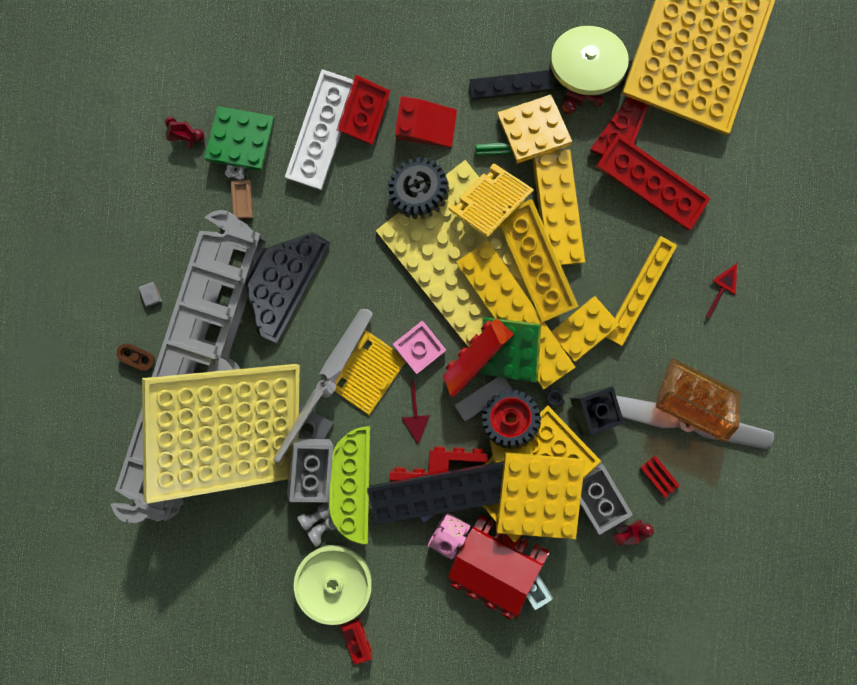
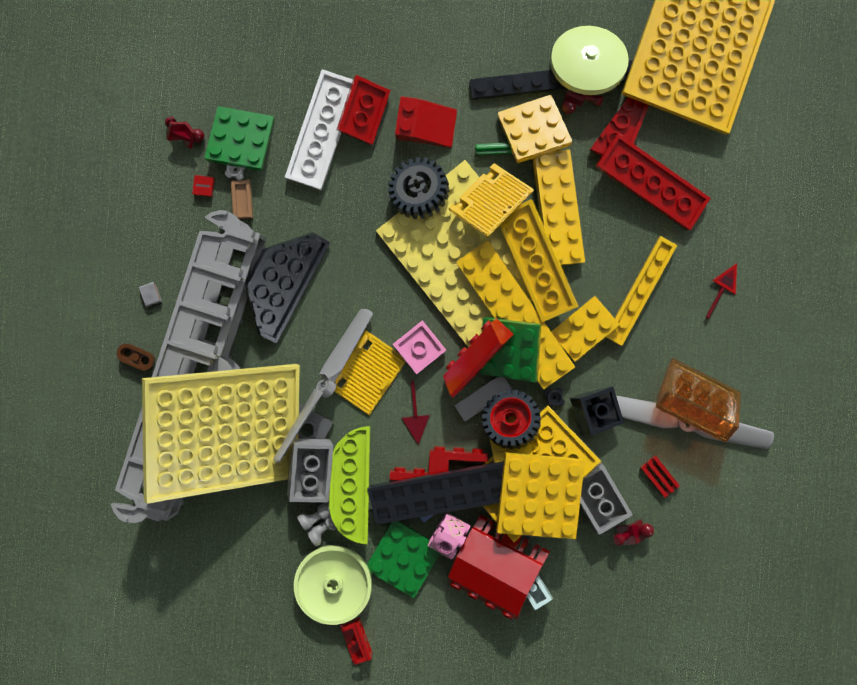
(203, 186): none -> red tile
(403, 558): none -> green plate

